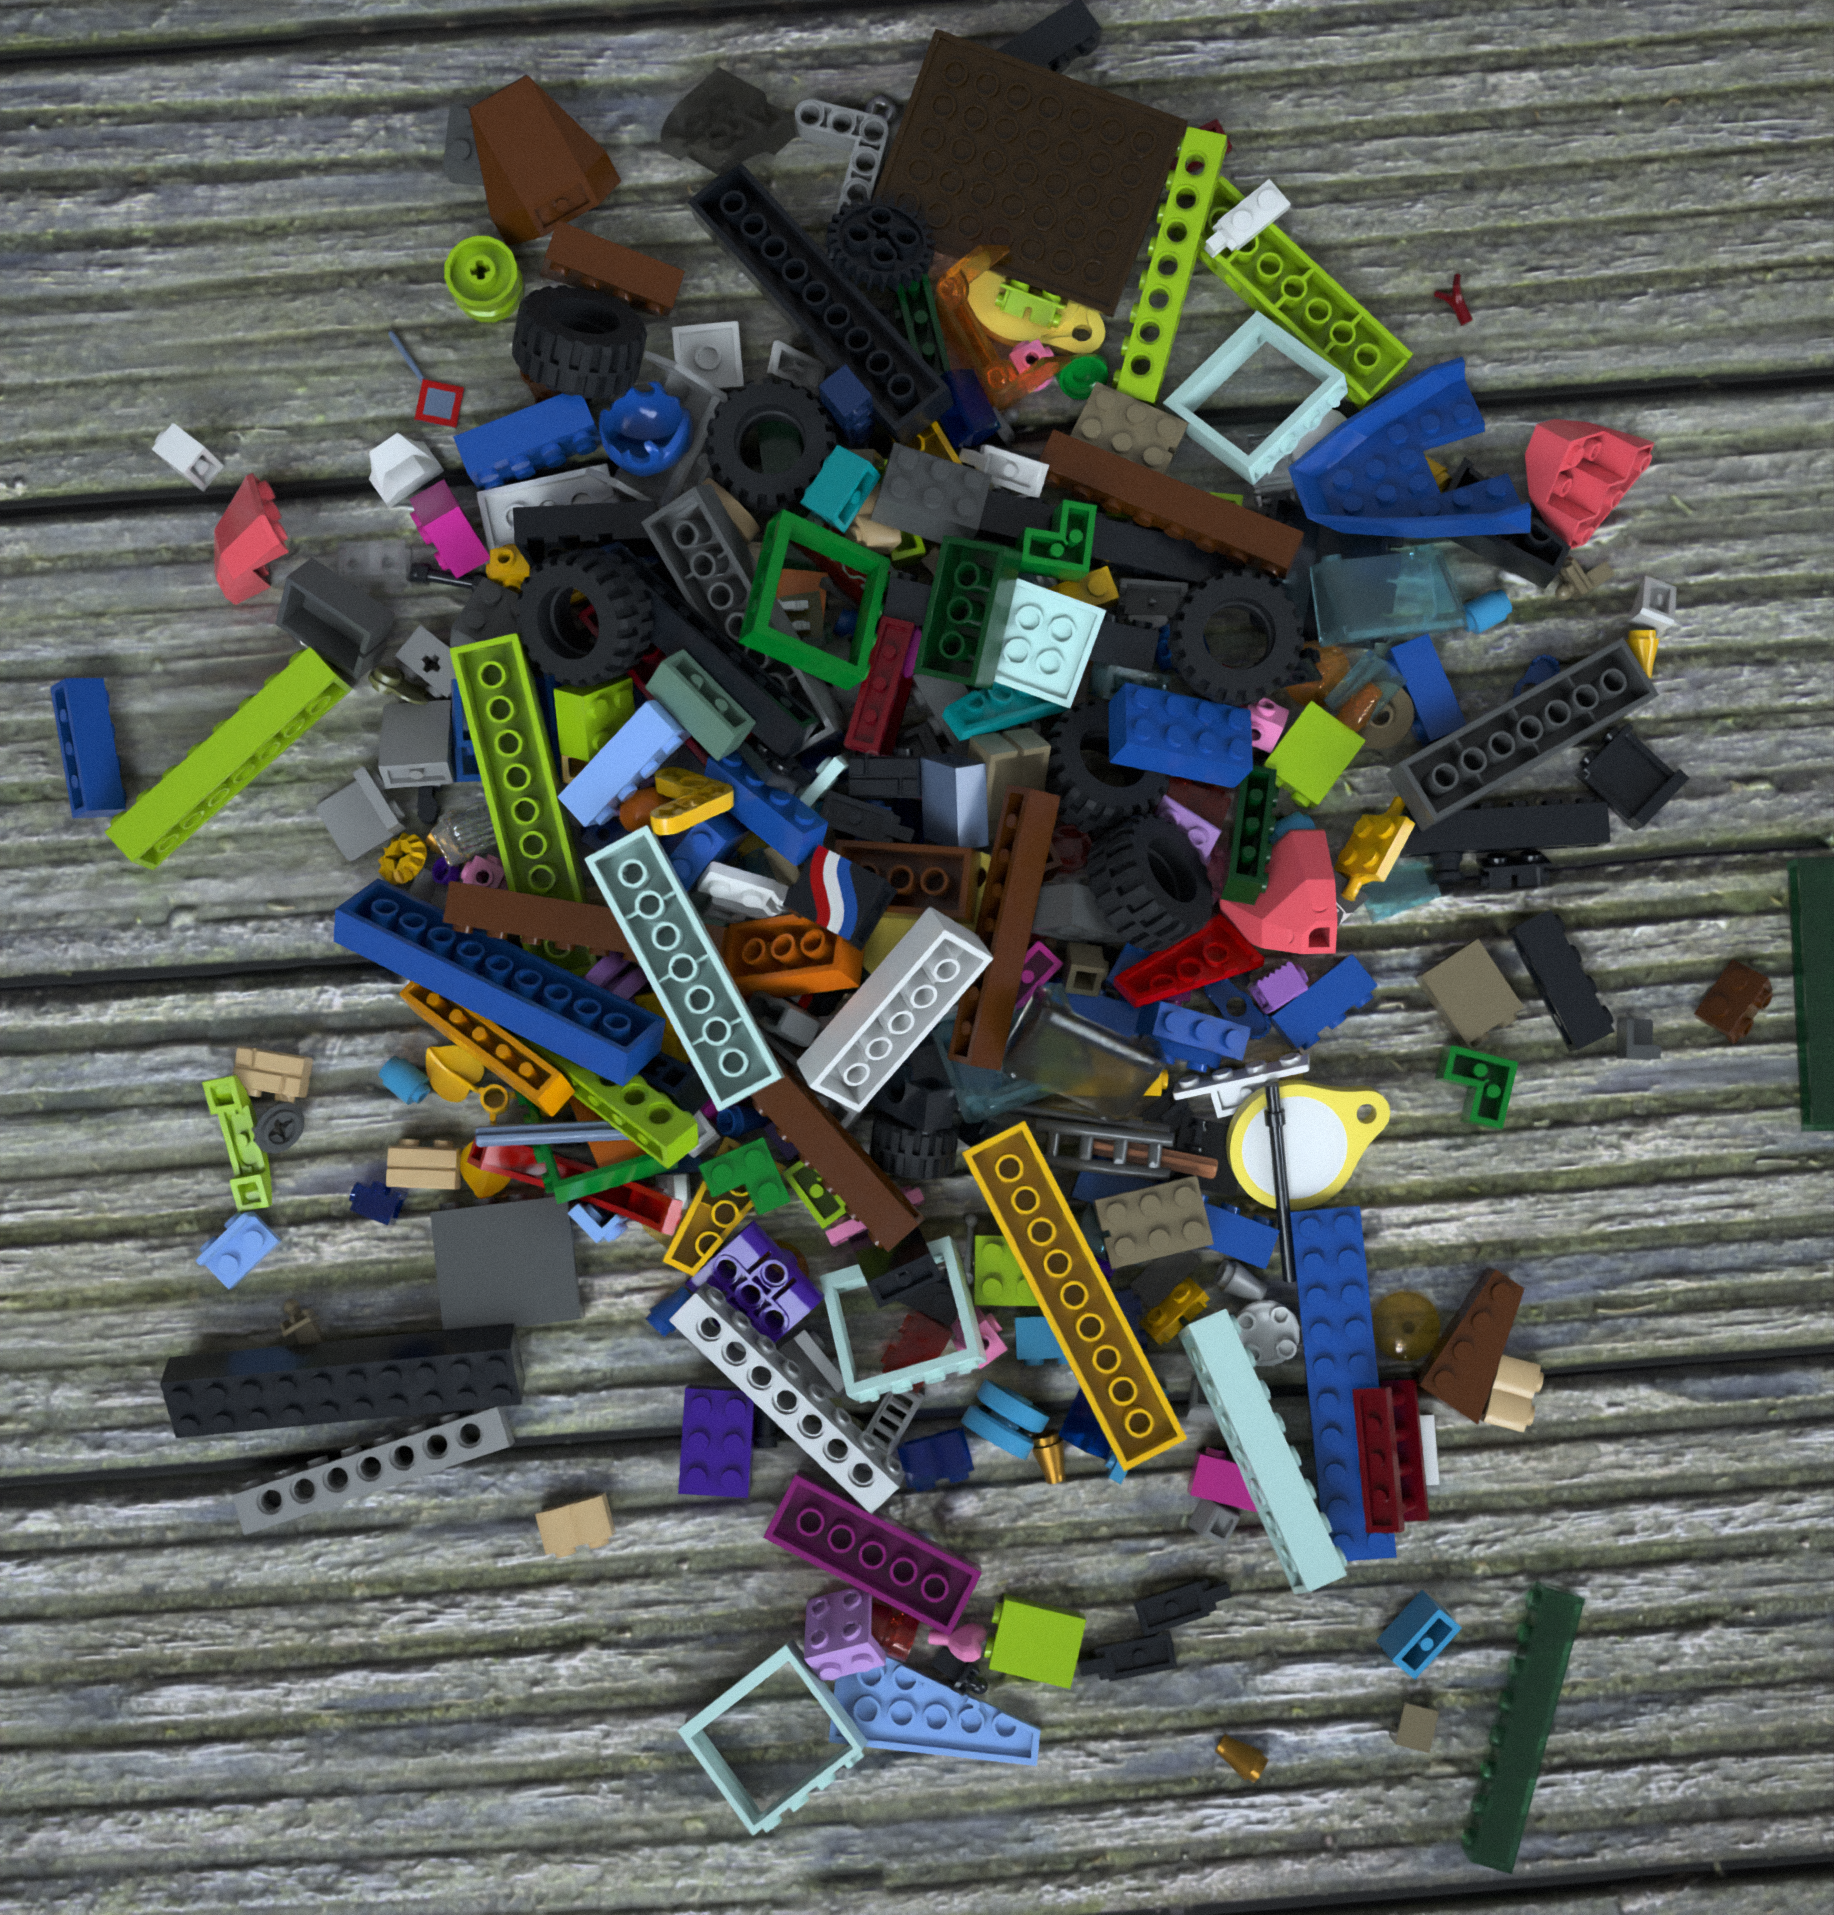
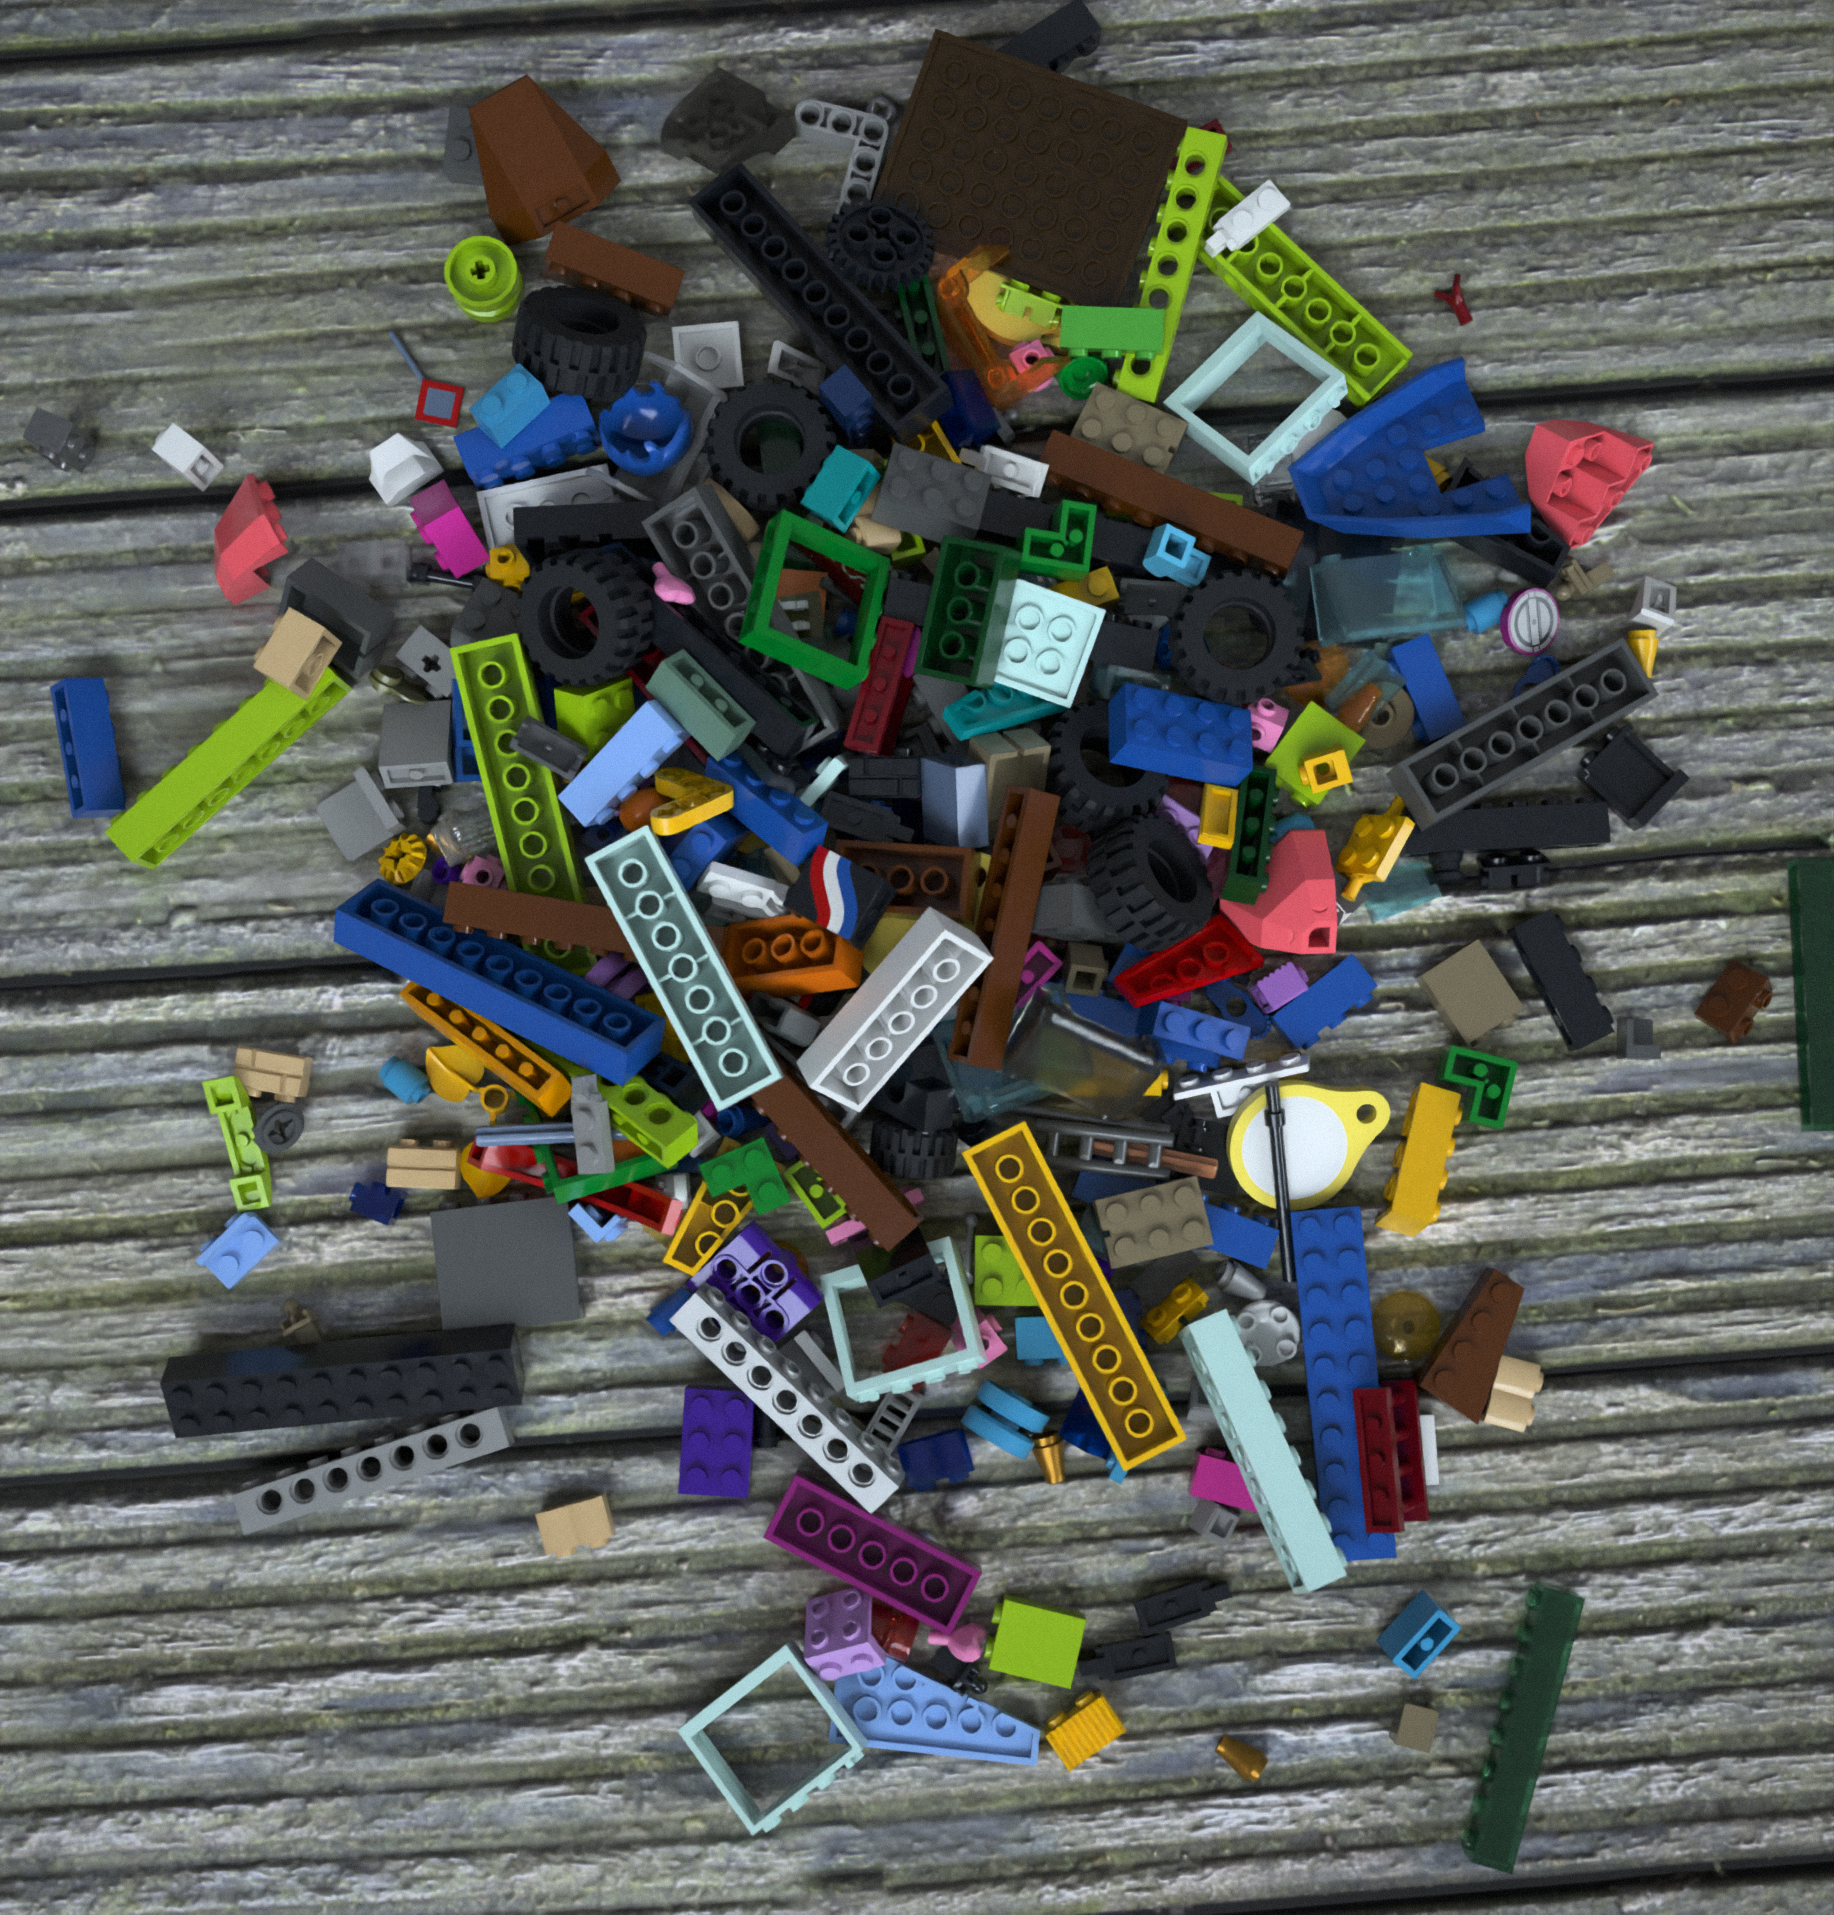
(59, 441): none -> flat silver brick
(296, 653): none -> tan brick
(510, 405): none -> dark azure brick
(549, 748): none -> dark grey hinge
(591, 1127): none -> light grey hinge
(670, 587): none -> bright pink rock
(1083, 1728): none -> yellow brick
(1112, 331): none -> bright green brick
(1173, 555): none -> medium azure brick
(1217, 816): none -> yellow tile
(1336, 774): none -> yellow brick
(1421, 1160): none -> yellow wedge
(1529, 621): none -> tile

